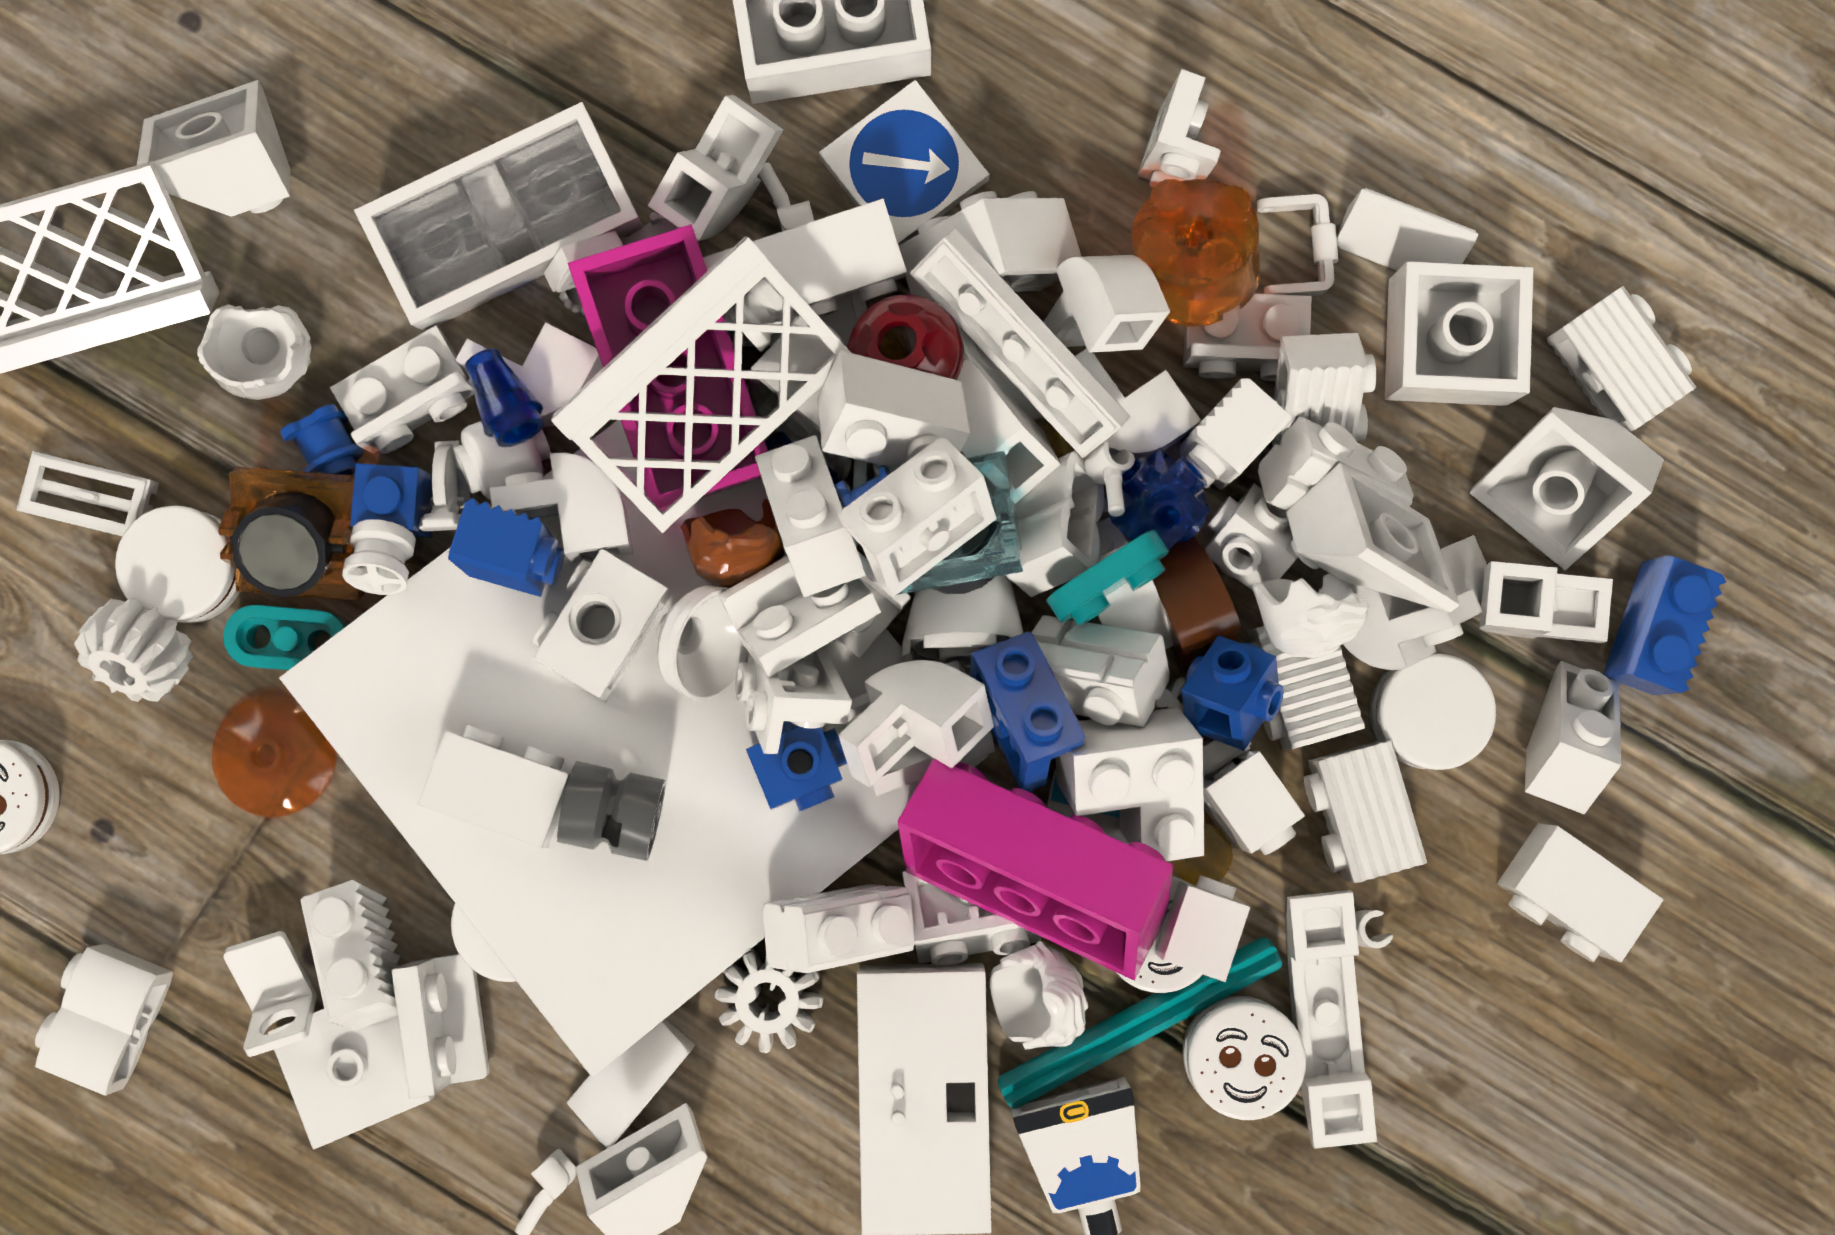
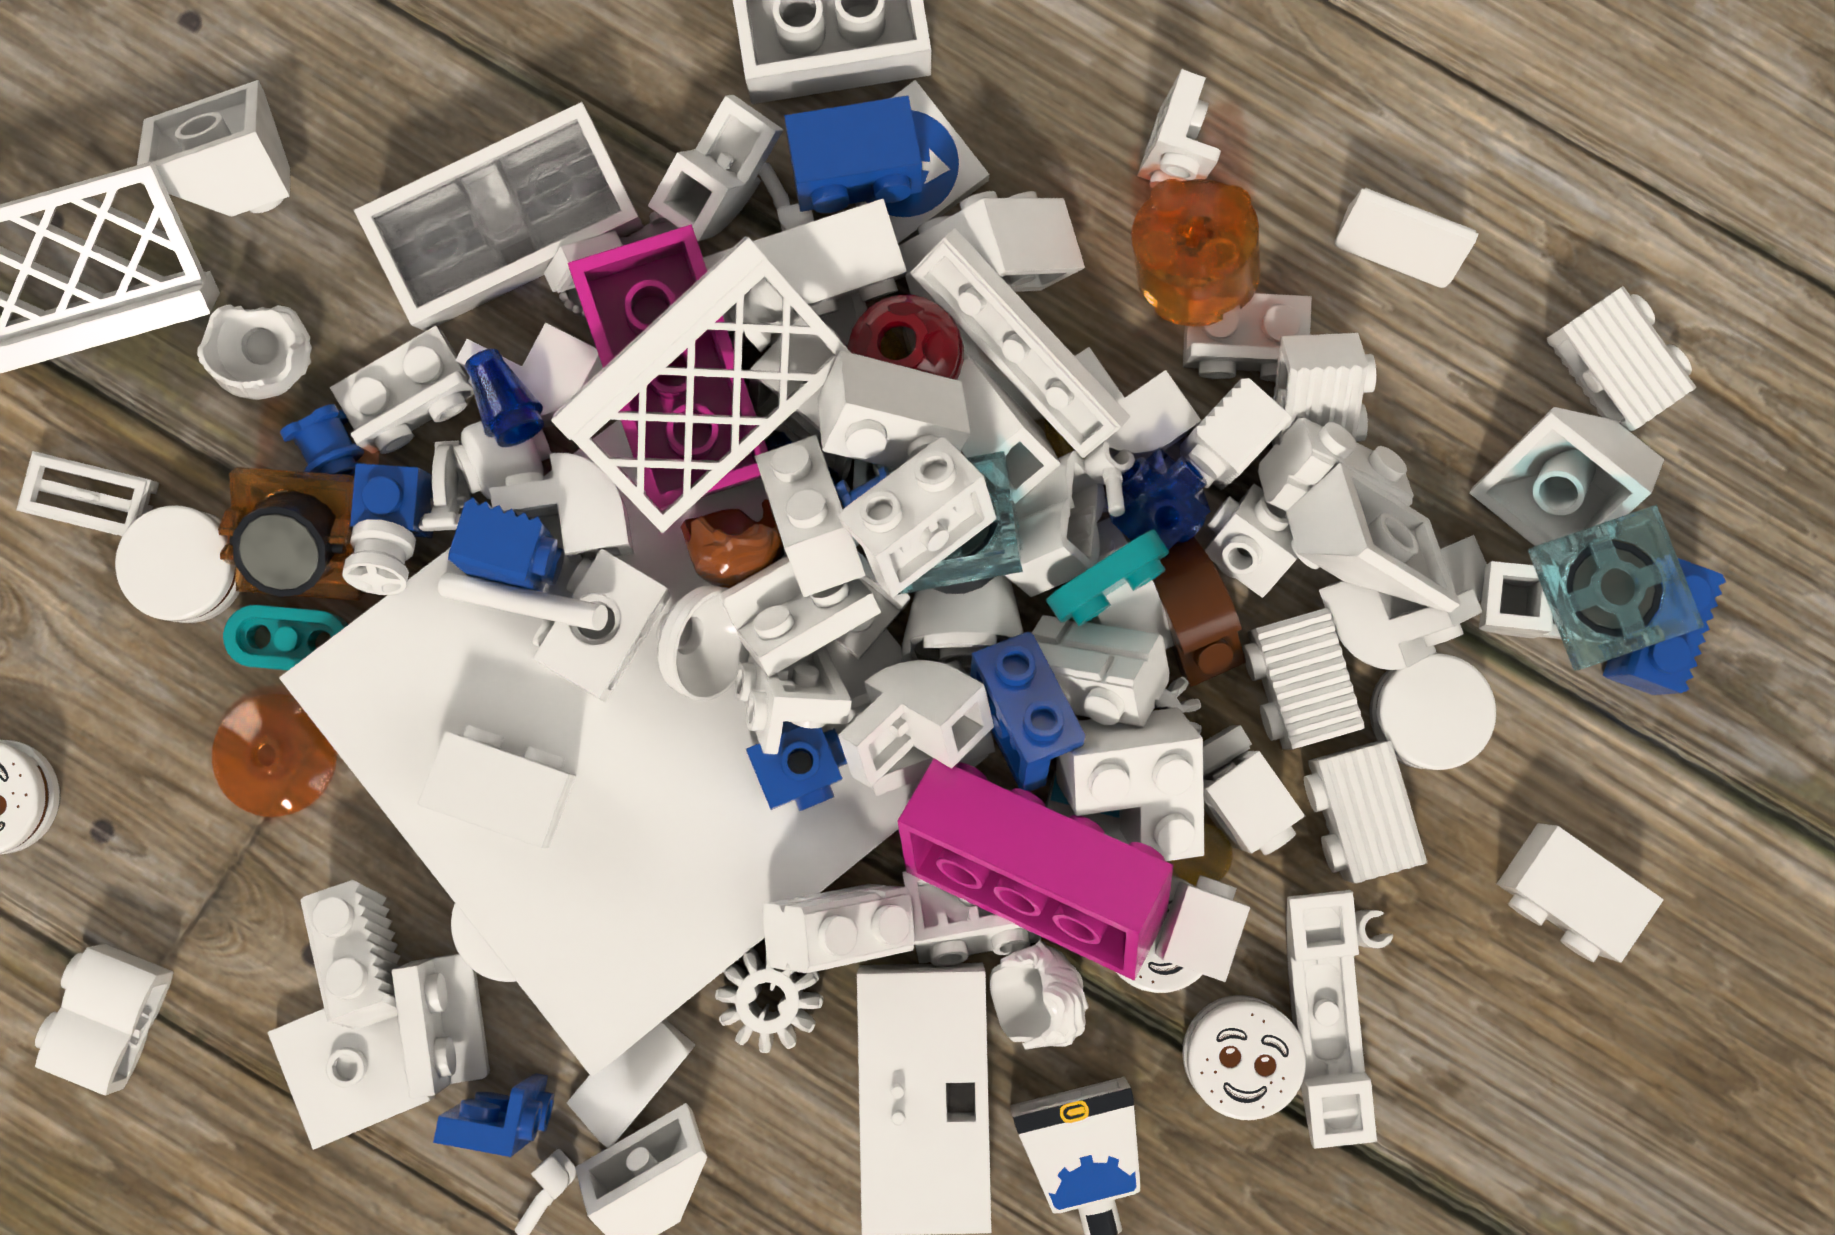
(133, 650): white gear -> none
(274, 989): white bracket -> none
(498, 1121): none -> blue bracket
(523, 601): none -> white bar
(611, 810): dark grey wheel -> none
(854, 154): none -> blue brick
(1107, 303): white brick -> none
(1134, 1026): teal axle -> none
(1232, 692): blue brick -> none
(1307, 620): white hair -> none
(1323, 242): white piece -> none
(1459, 333): white brick -> none
(1575, 739): white slope -> none
(1611, 589): none -> clear light blue piece

